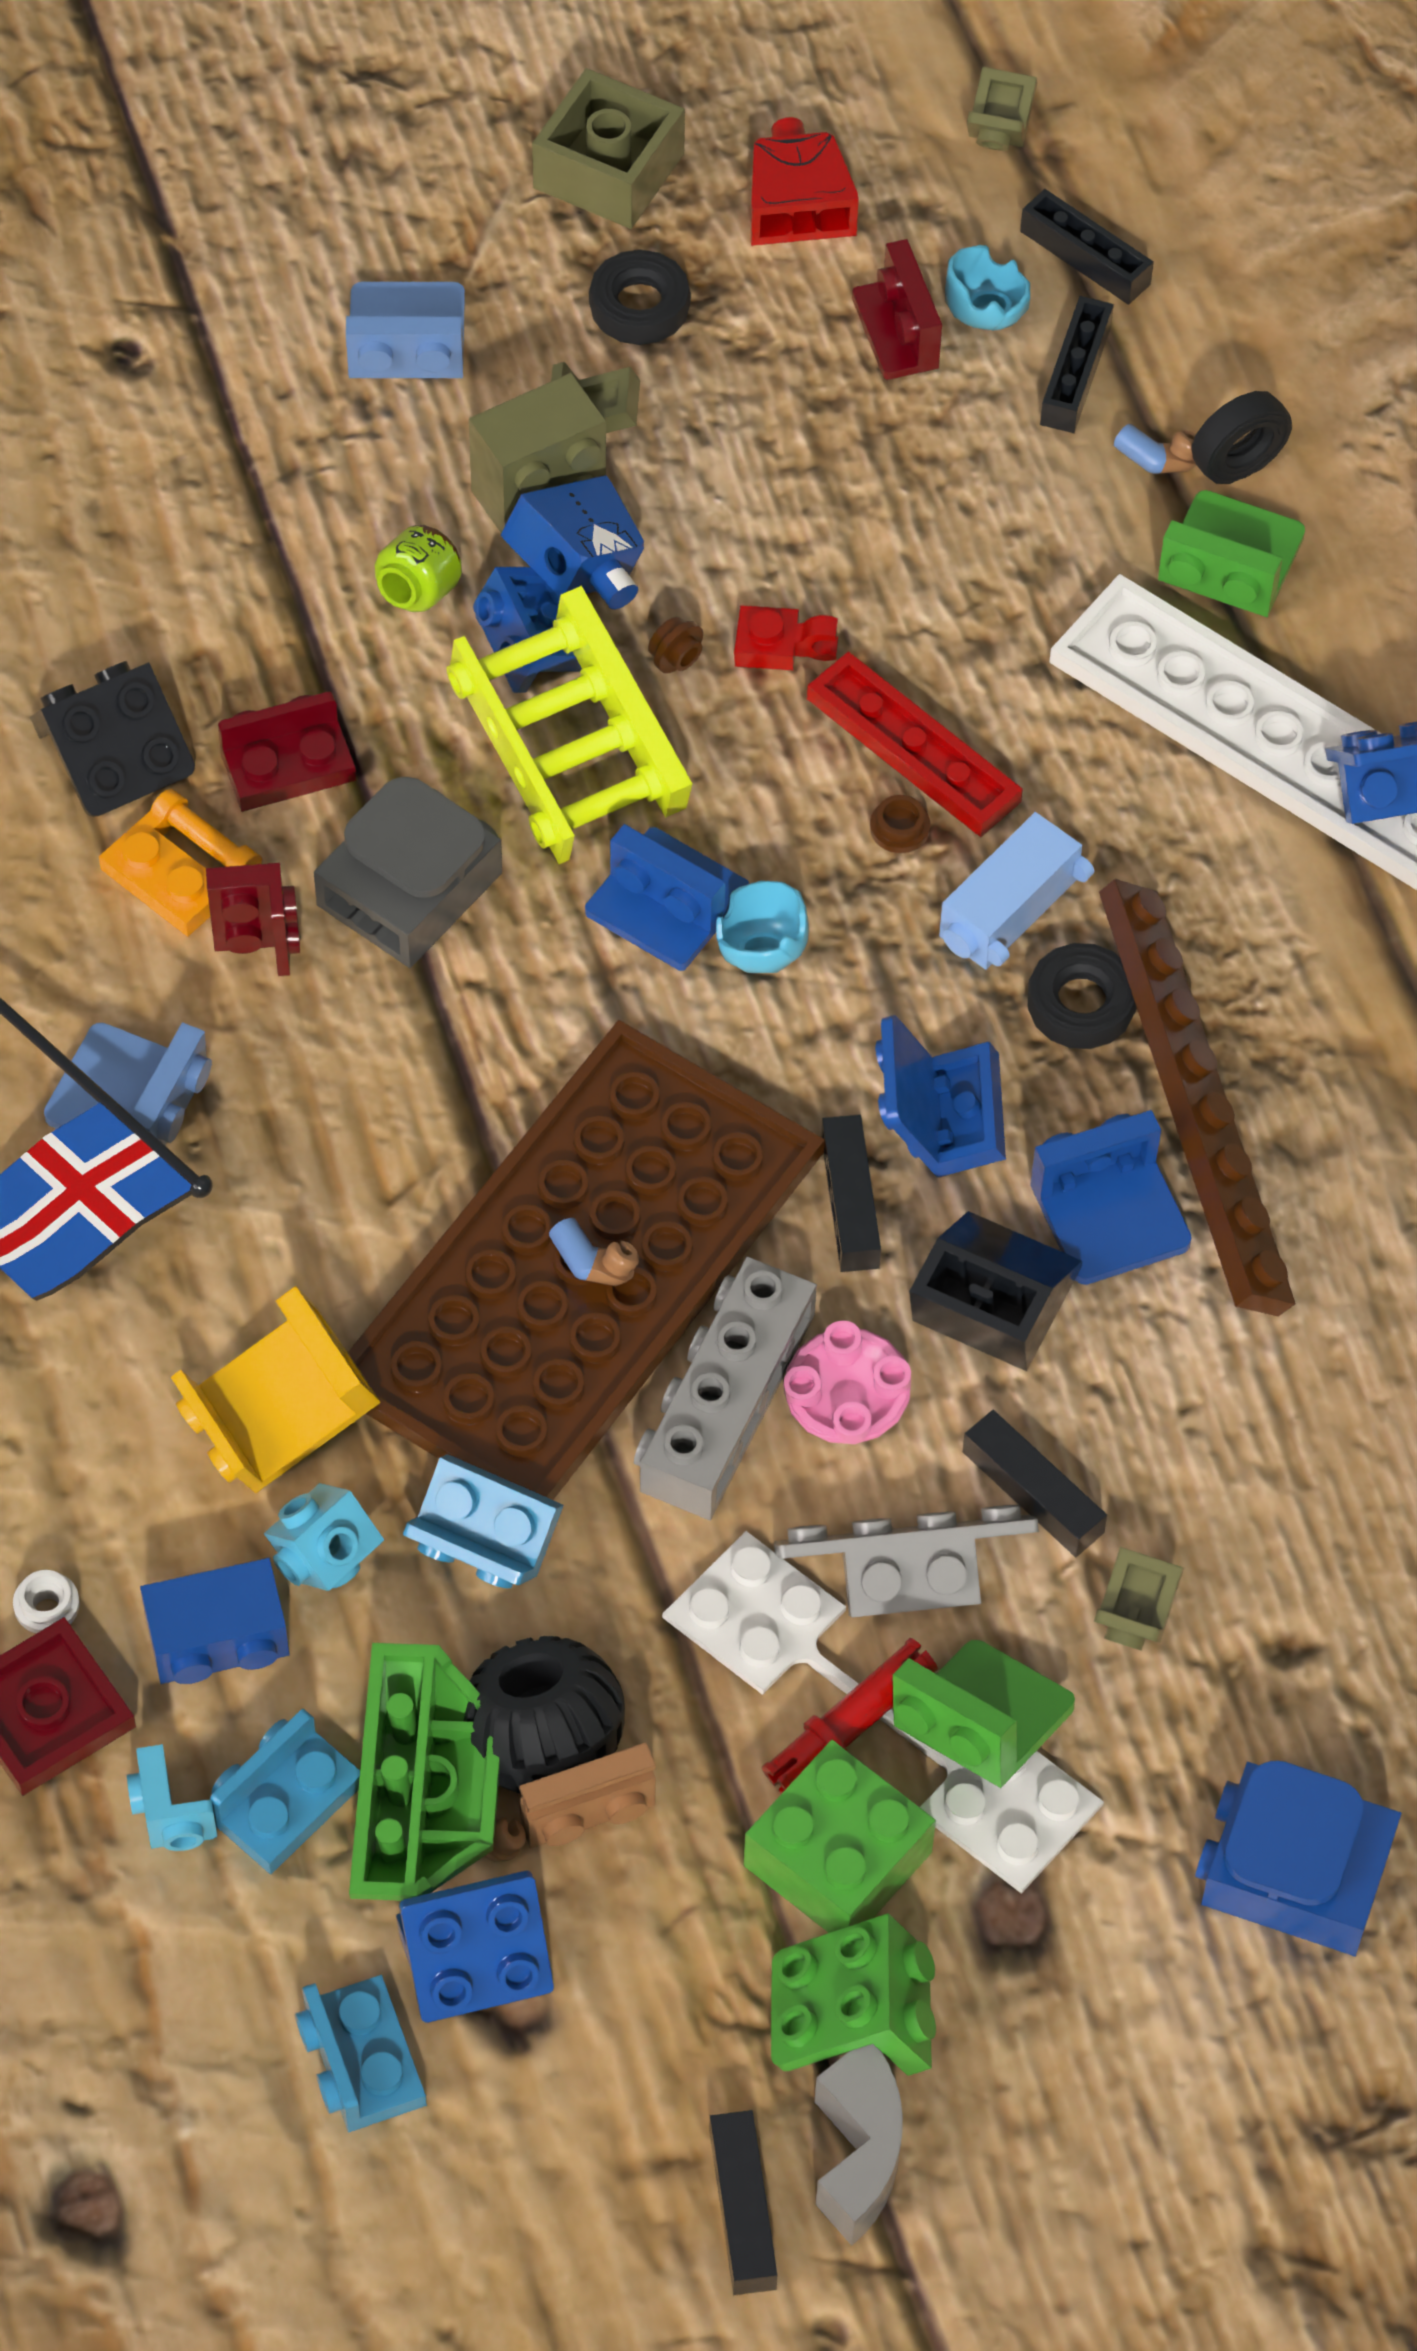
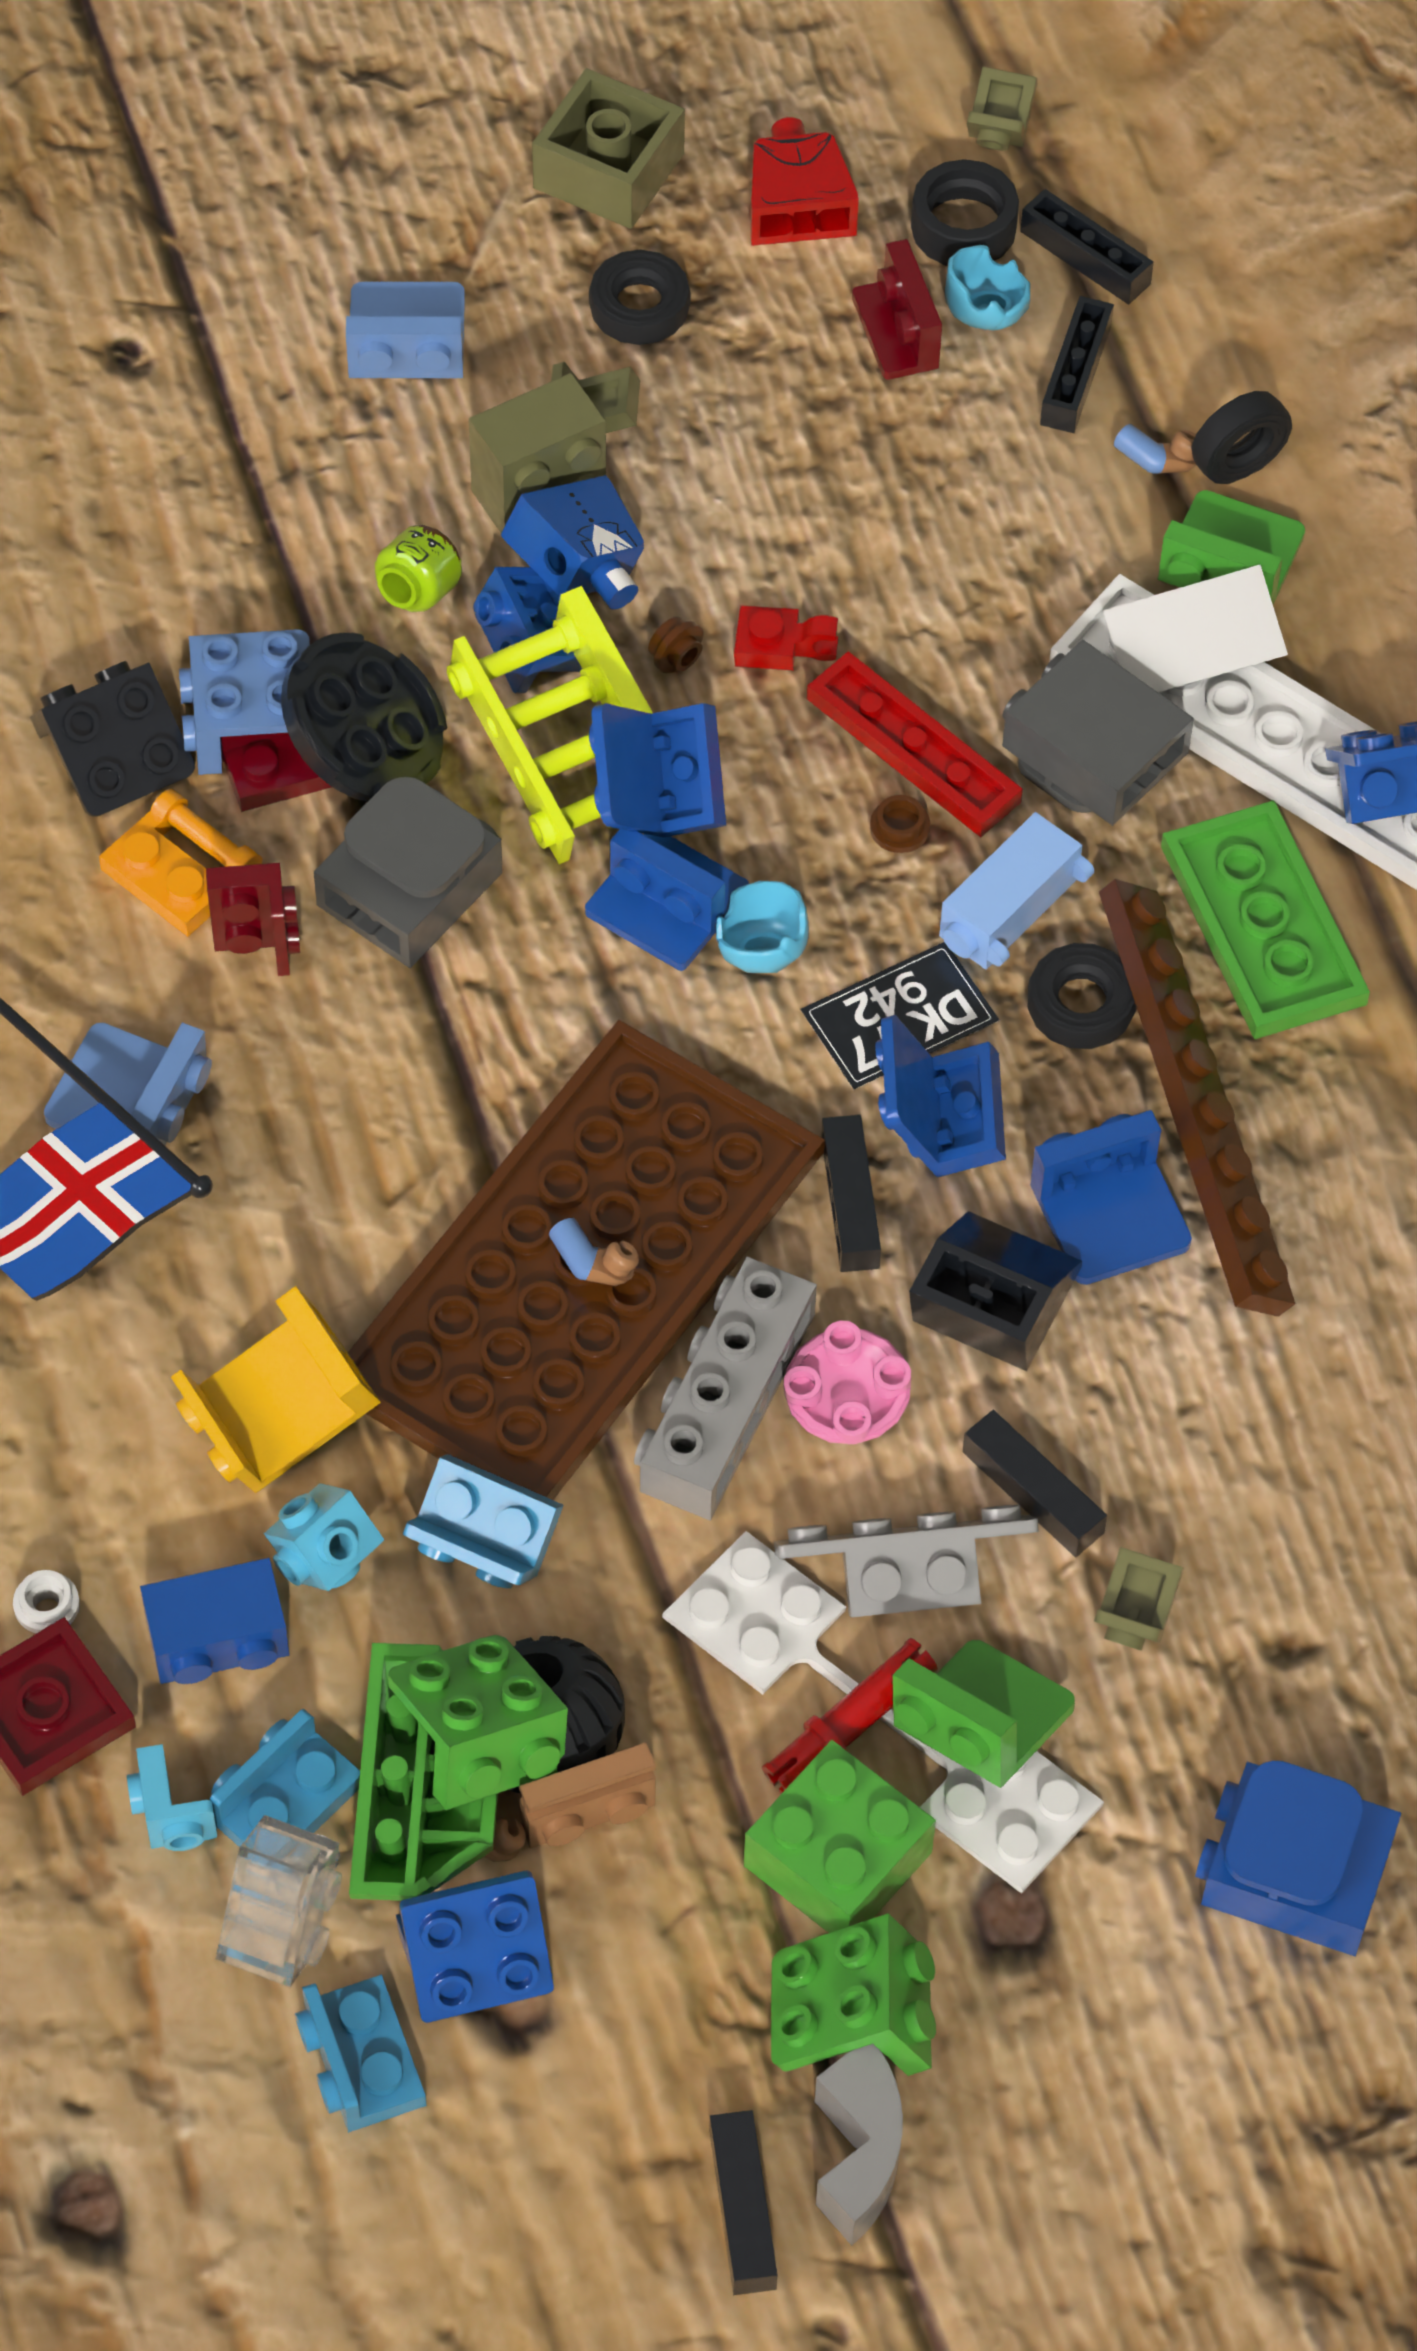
(235, 688): none -> medium blue bracket
(279, 1900): none -> clear brick
(362, 715): none -> black tile
(487, 1715): none -> bright green bracket
(658, 769): none -> blue bracket
(925, 992): none -> black sticker
(964, 181): none -> black tyre
(1094, 733): none -> dark grey brick
(1197, 630): none -> white sticker
(1264, 919): none -> bright green plate

